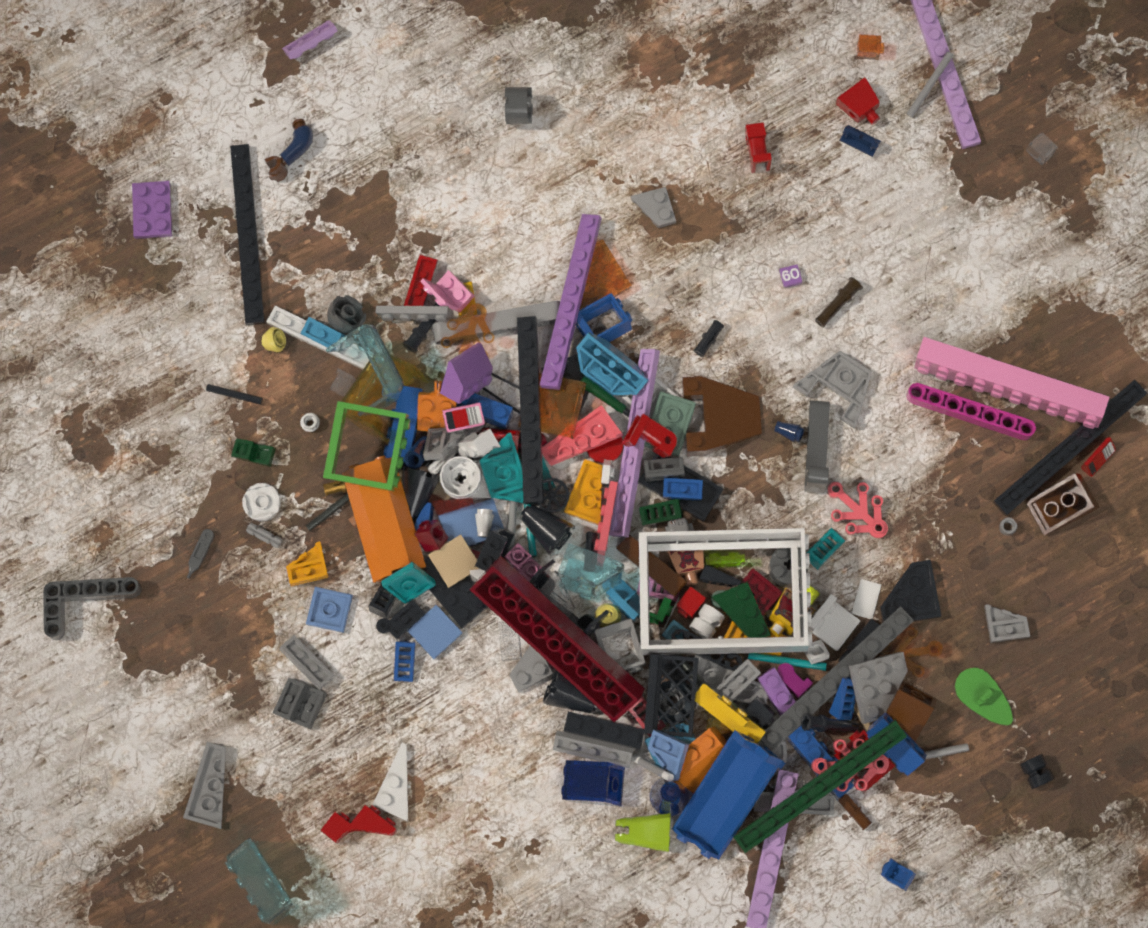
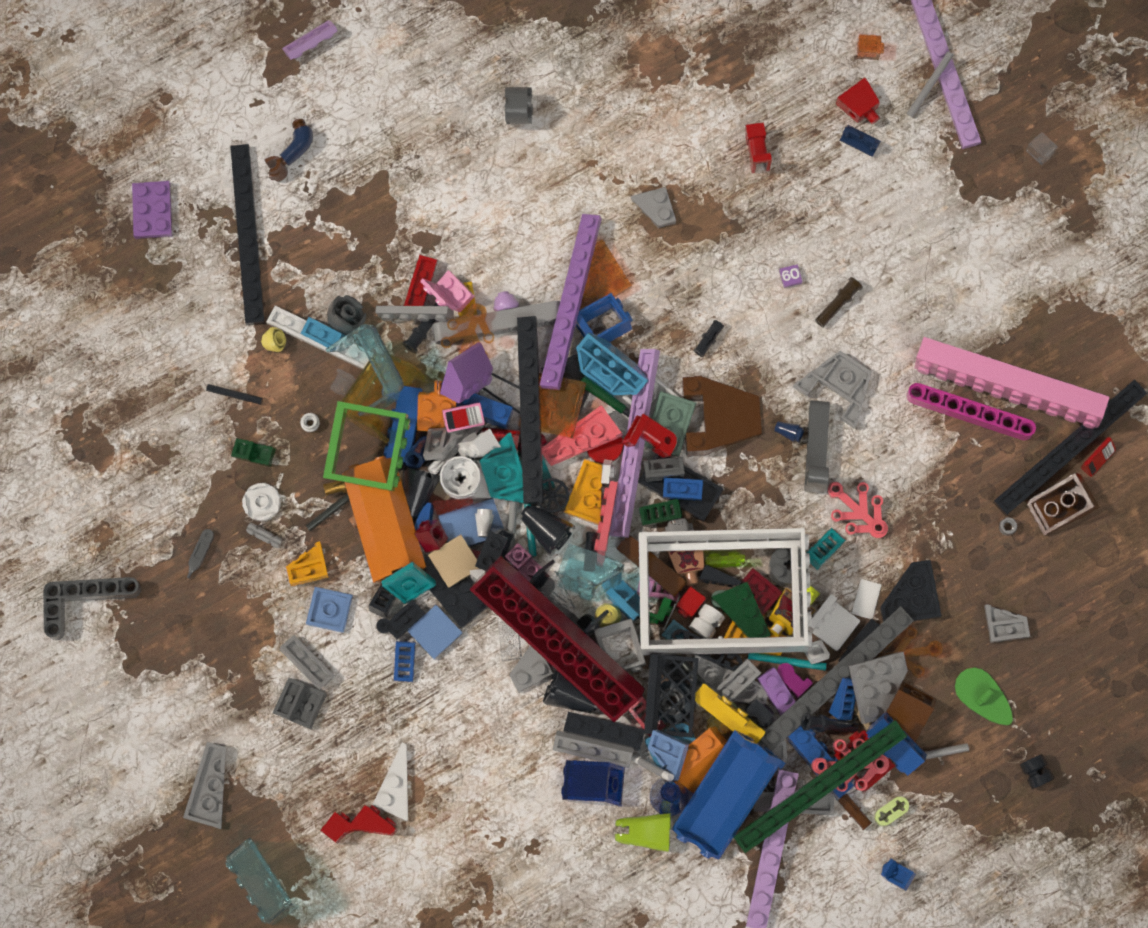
(505, 301): none -> lavender cone
(894, 815): none -> yellowish green beam

